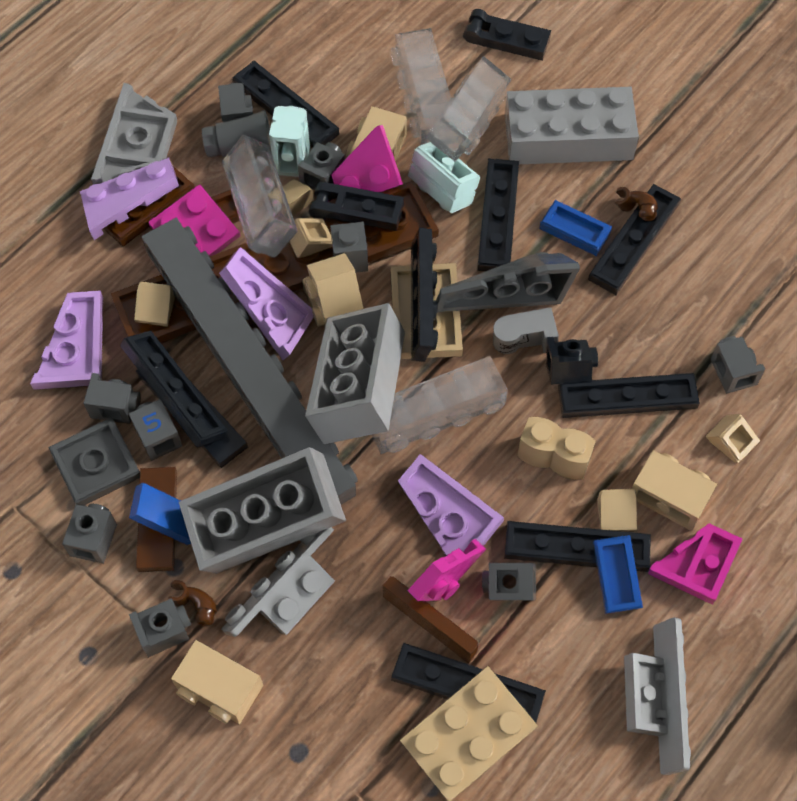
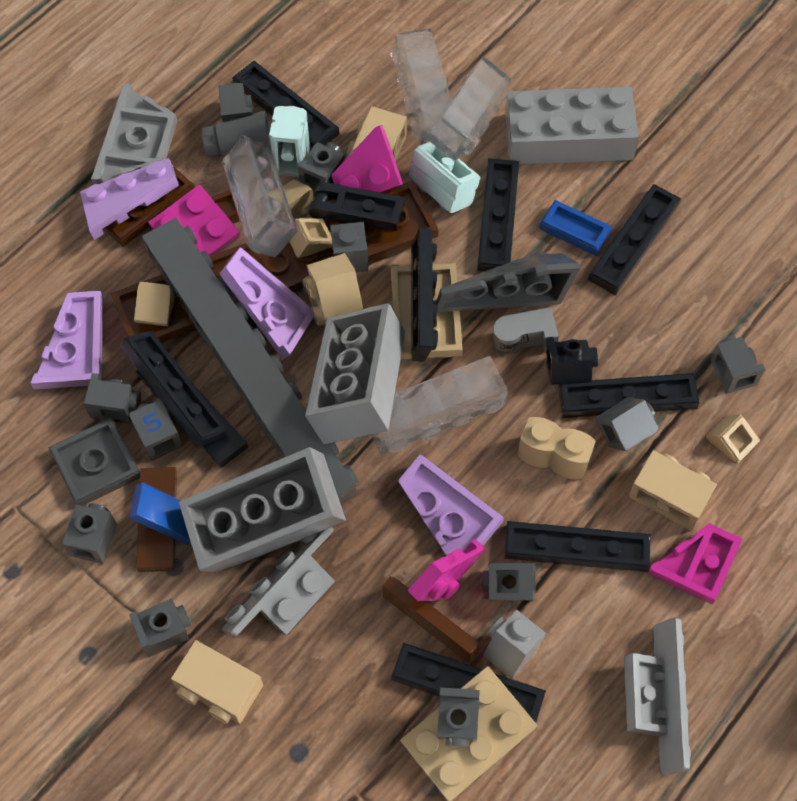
(202, 601): reddish brown arm -> none
(450, 701): none -> dark grey brick
(506, 35): black plate -> none
(513, 643): none -> light grey brick
(617, 510): tan slope -> none
(617, 574): blue tile -> none
(627, 423): none -> brick
(645, 201): reddish brown arm -> none

